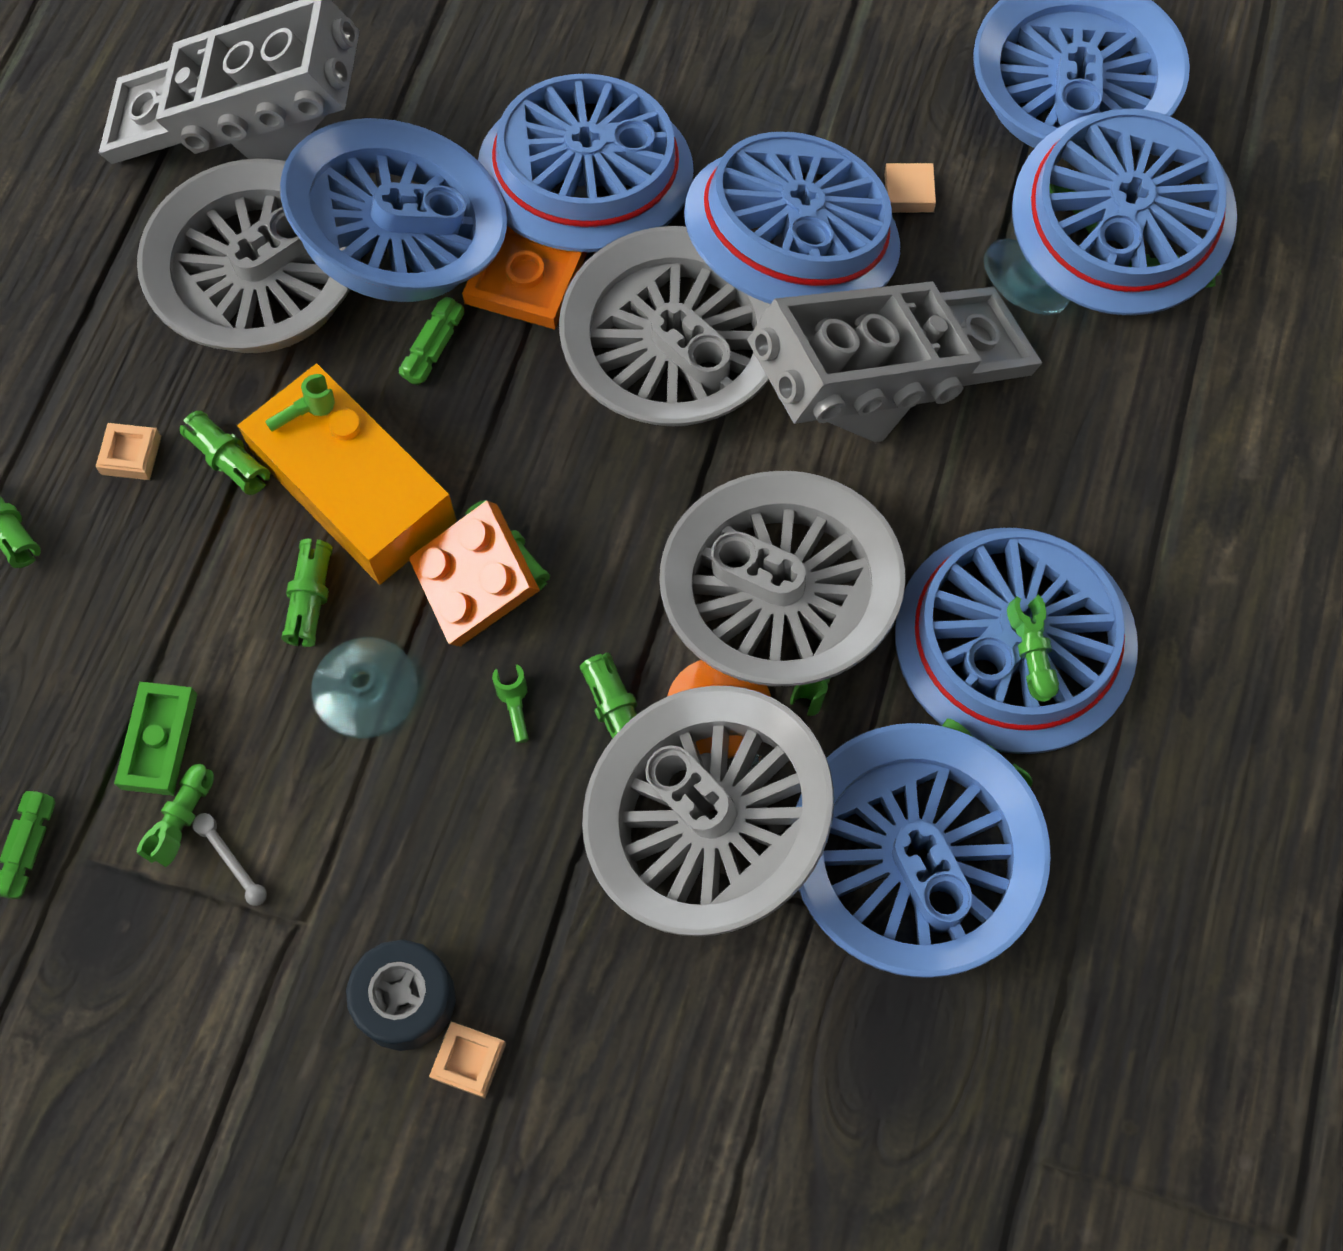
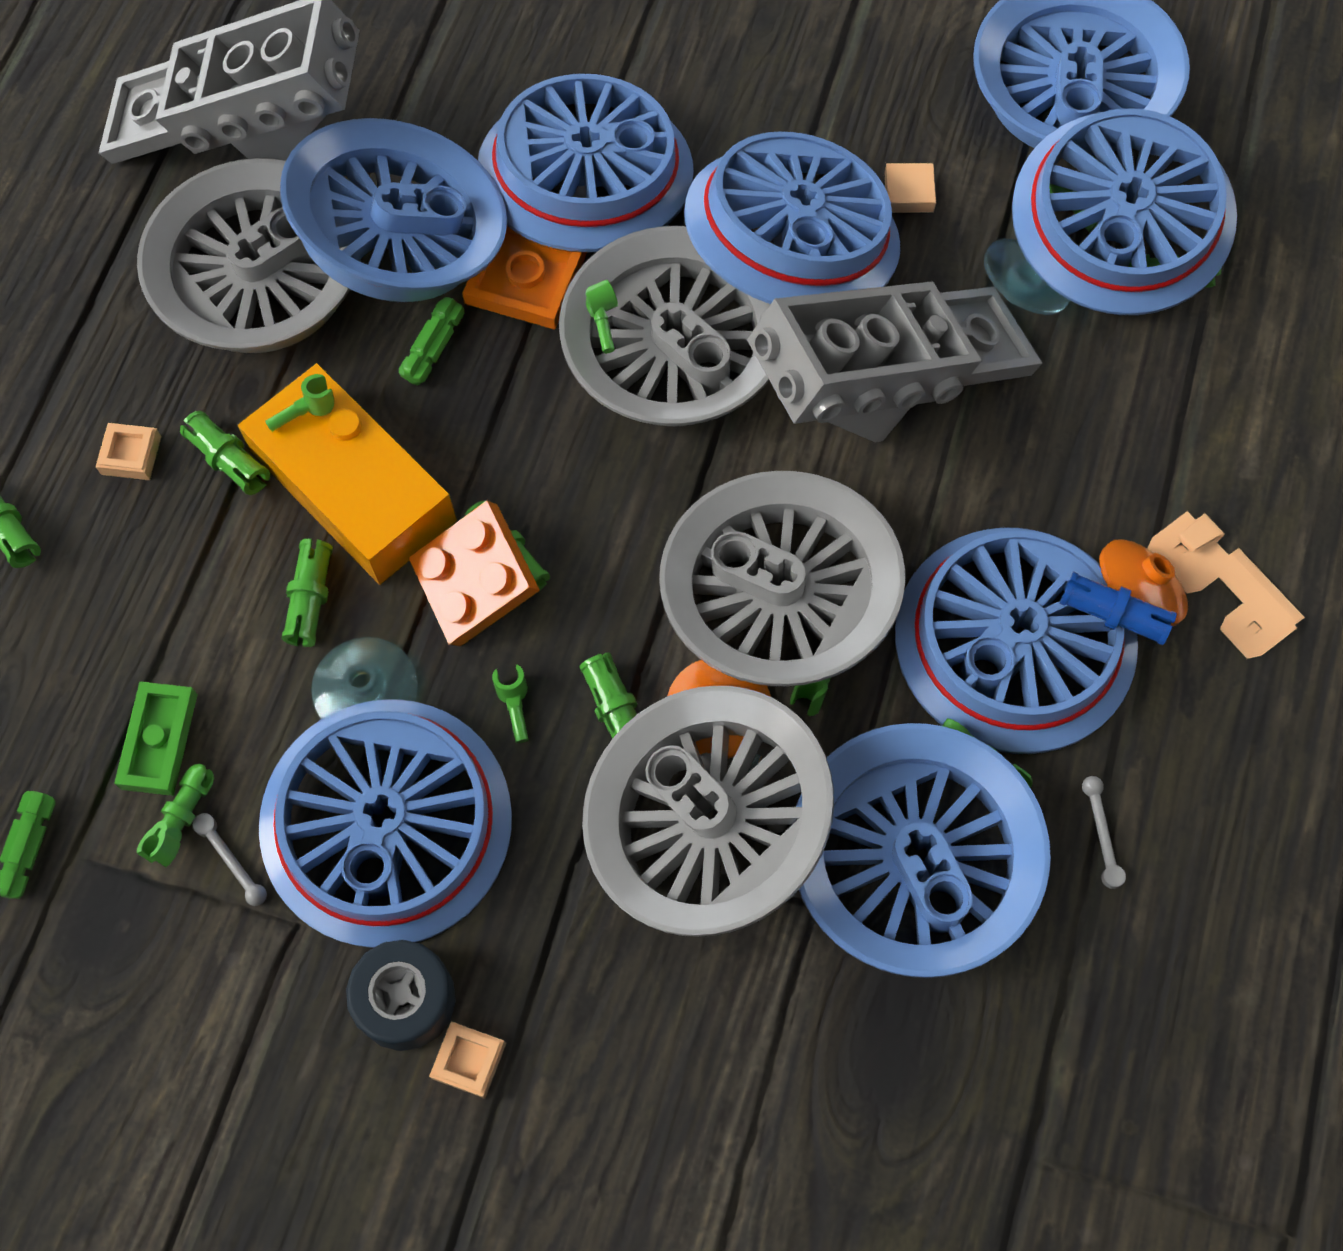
(401, 729): none -> medium blue piece
(600, 299): none -> bright green hand
(1042, 680): bright green piece -> none
(1113, 875): none -> light grey hinge
(1118, 608): none -> blue pin
(1146, 574): none -> orange dish
(1208, 561): none -> light nougat piece

